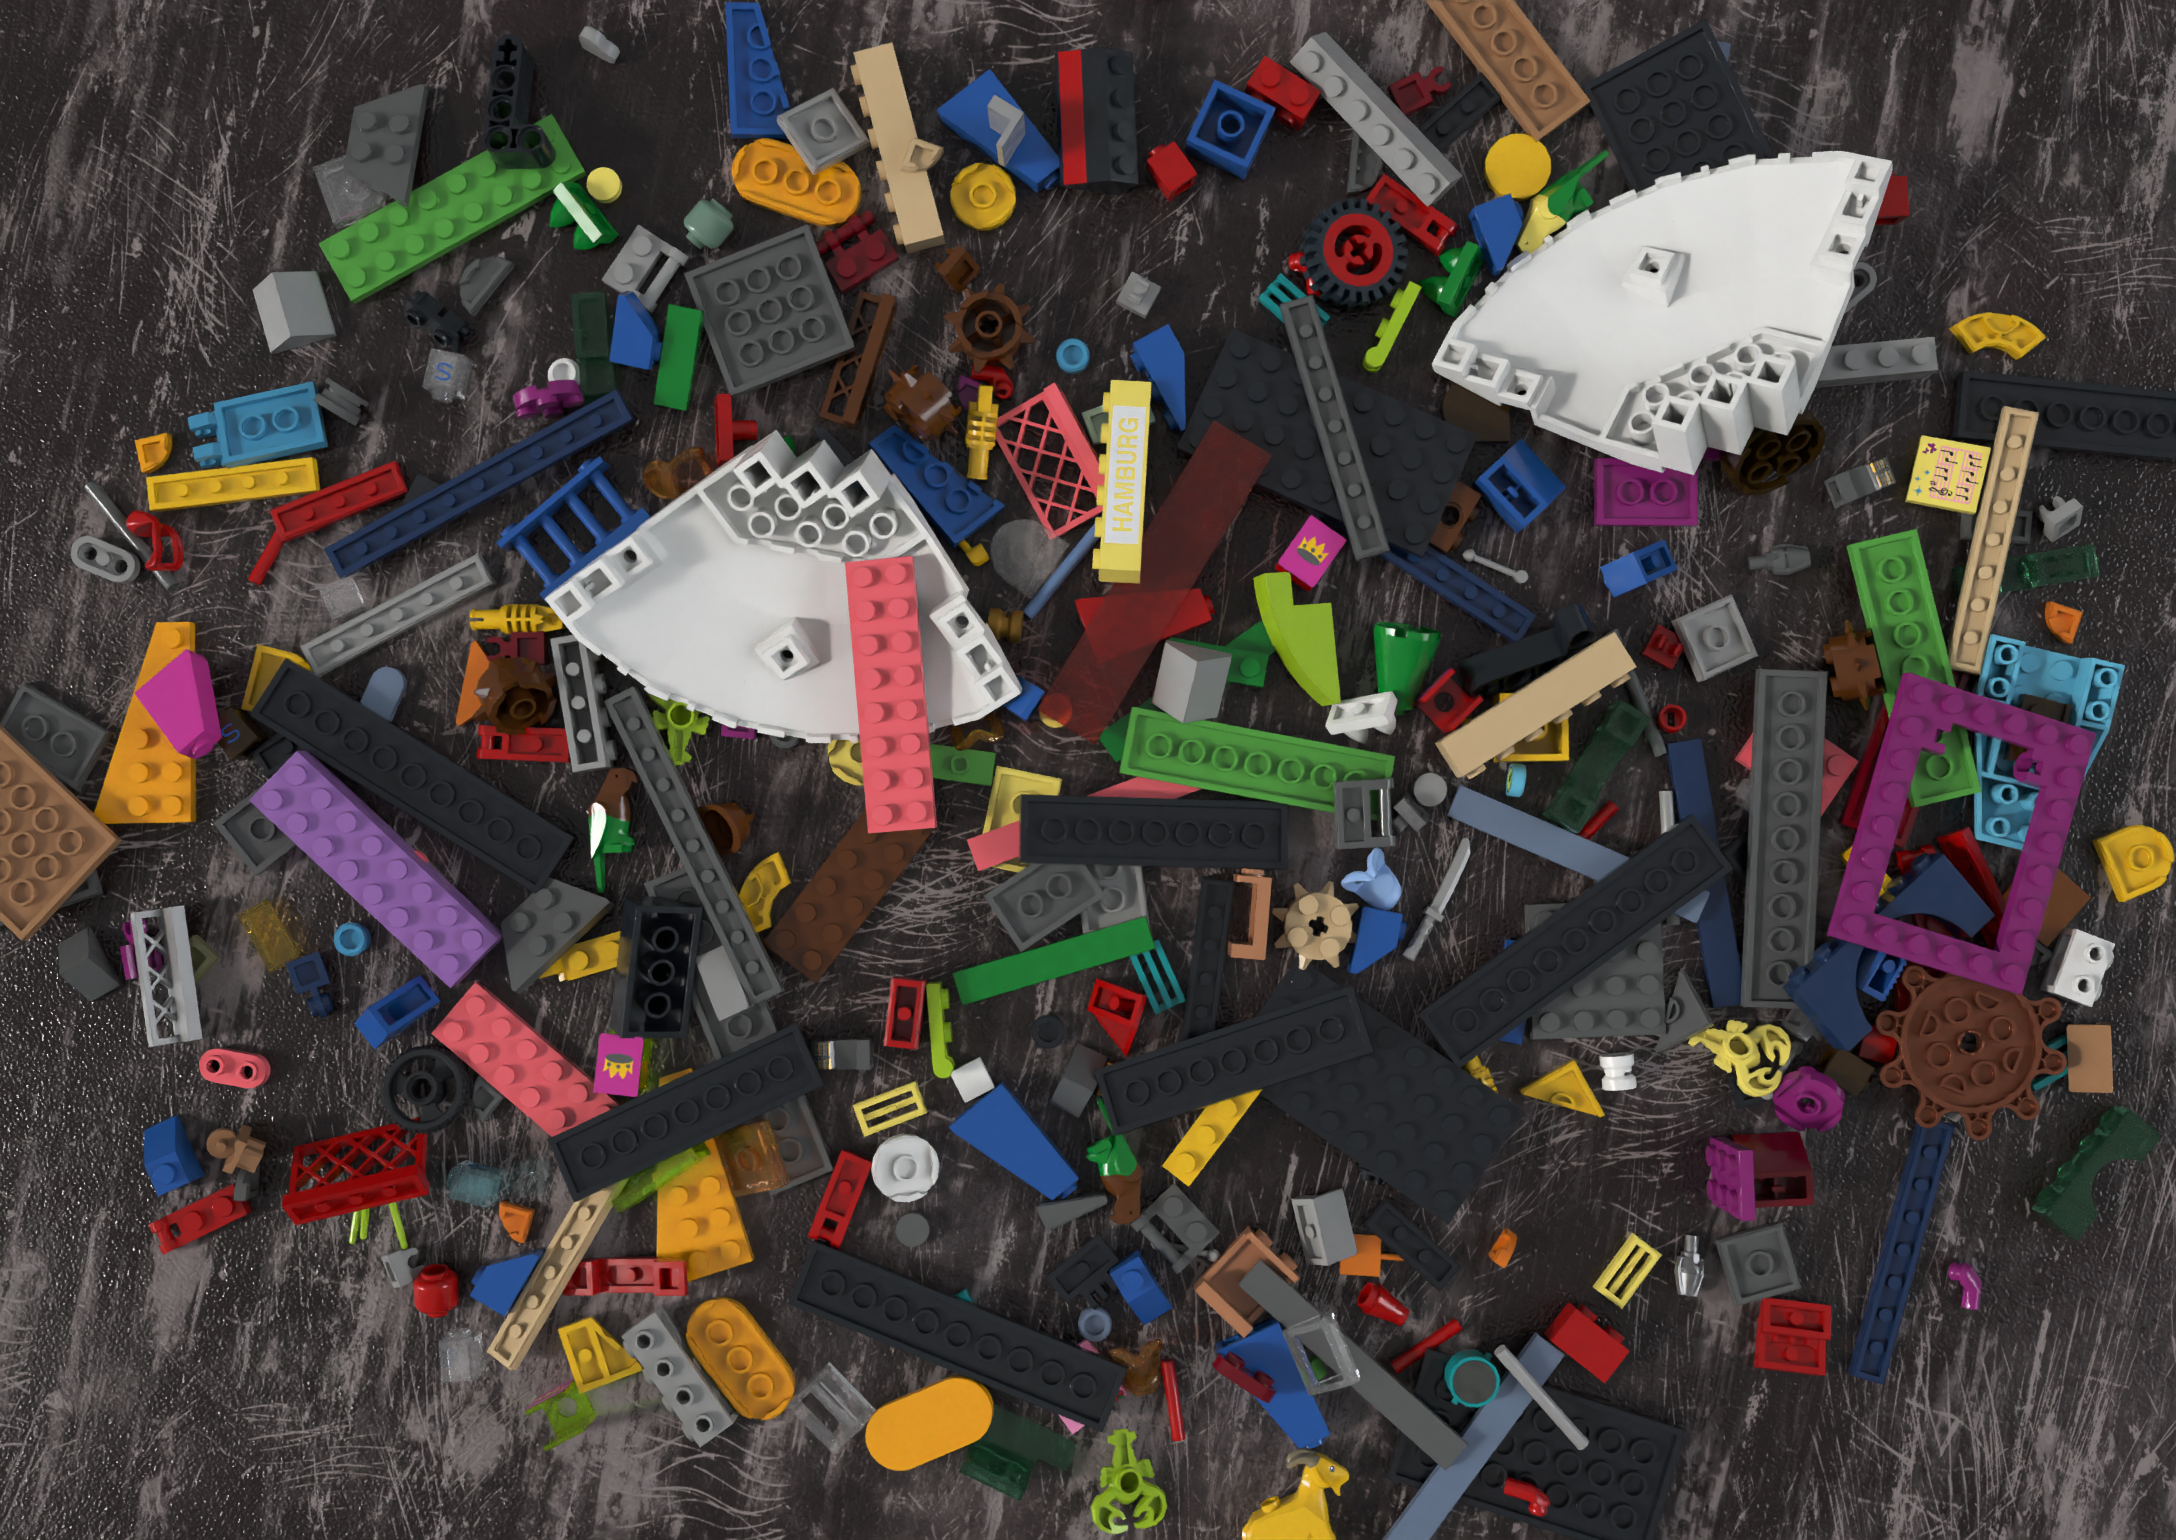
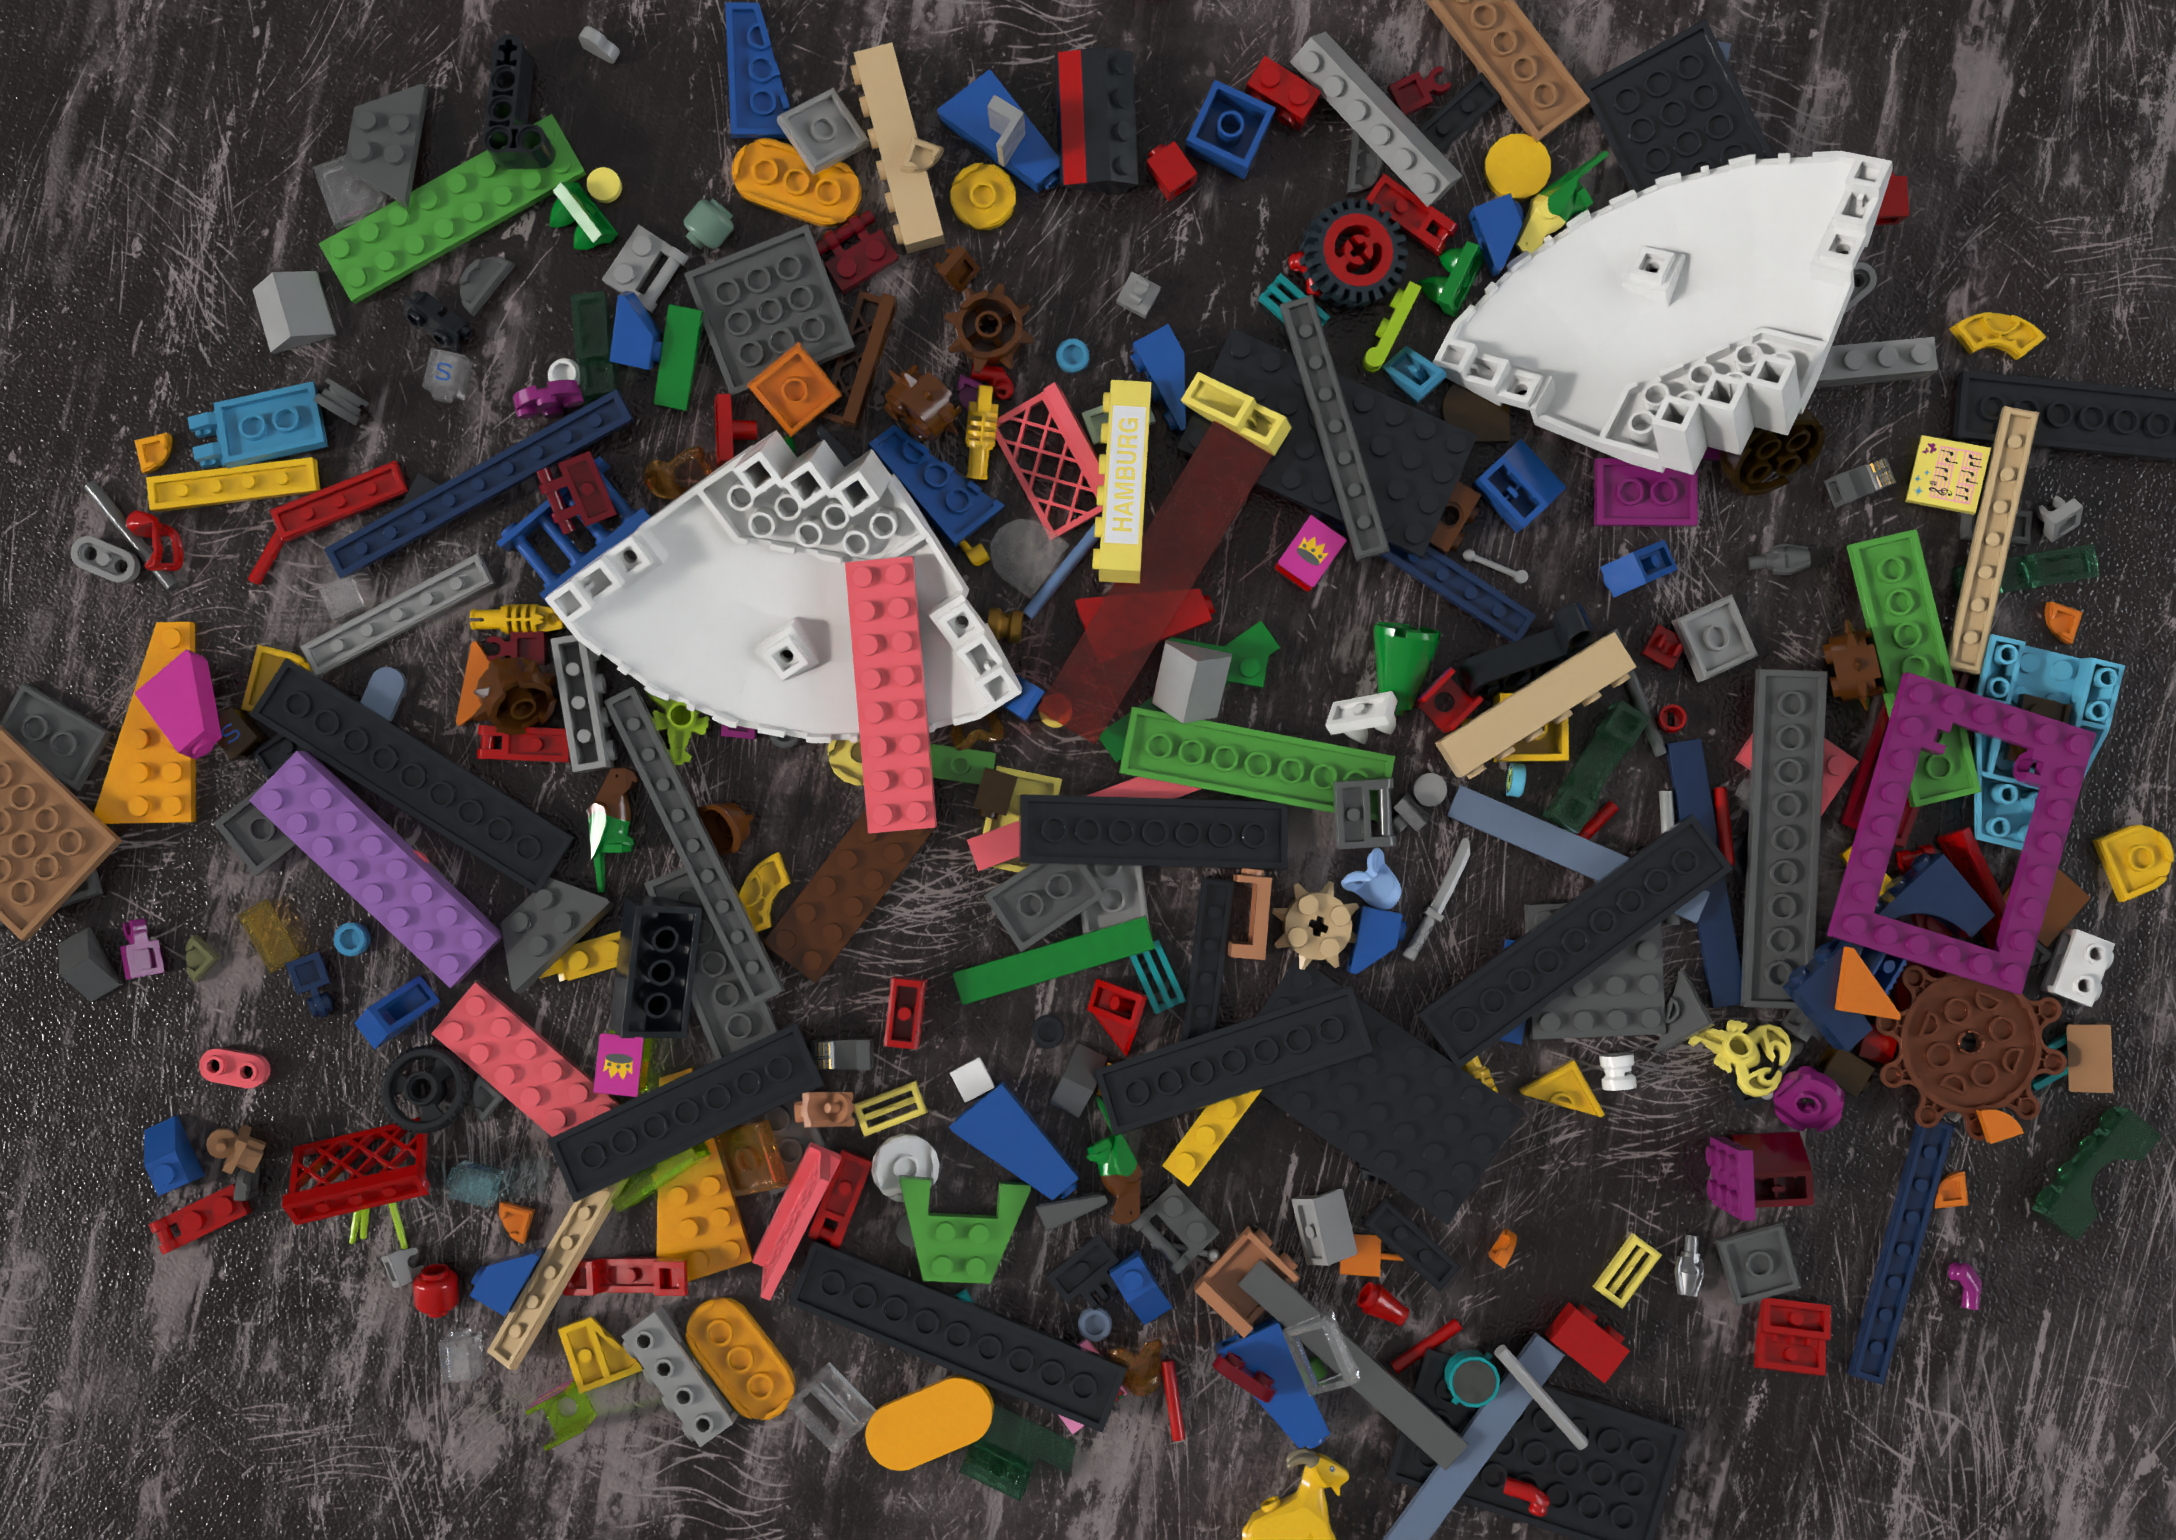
(178, 972): light grey fence -> none
(586, 489): none -> dark red plate
(722, 983): light grey slope -> none
(794, 389): none -> orange tile
(794, 1215): none -> coral fence
(825, 1109): none -> nougat hips
(939, 1029): lime plate -> none
(961, 1245): none -> bright green wing
(994, 793): none -> dark brown brick
(1125, 1487): lime animal -> none
(1237, 412): none -> light yellow slope
(1300, 636): lime slope -> none
(1413, 374): none -> dark azure slope
(1724, 824): none -> red piece
(1860, 991): none -> orange tile
(1952, 1191): none -> orange tile
(1998, 1125): none -> orange tile

